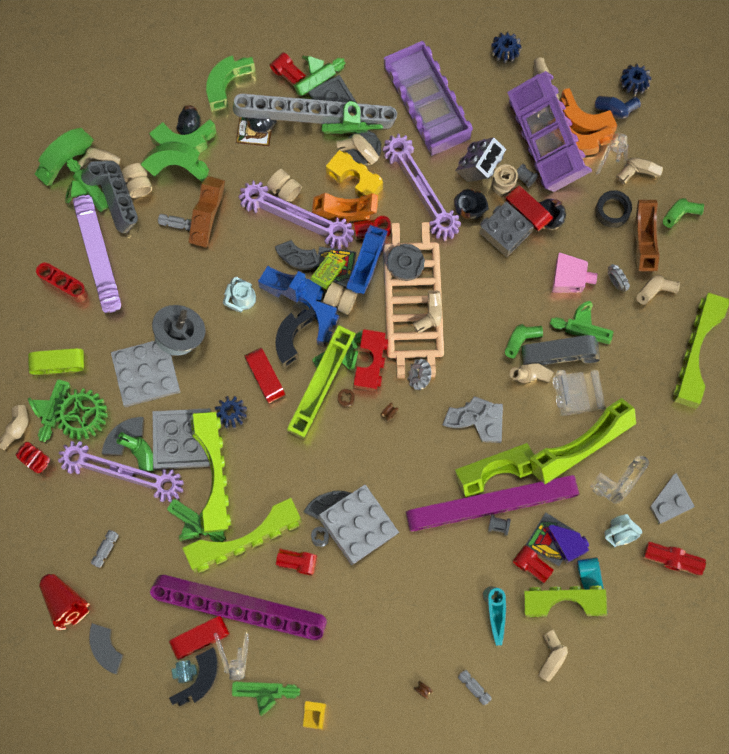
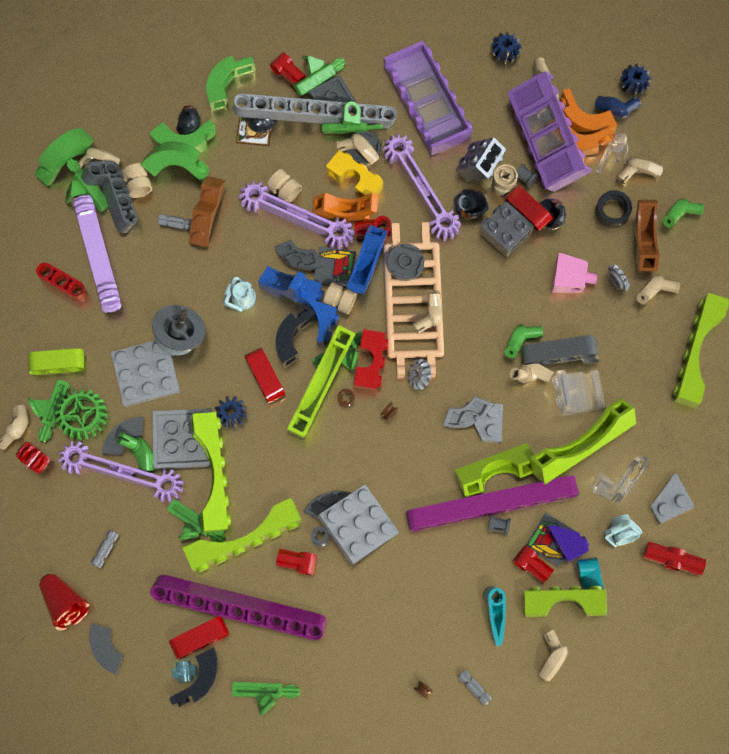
(237, 667): clear plant -> none
(314, 715): yellow panel -> none
(328, 270): lime tile -> none
(583, 325): bright green piece -> none

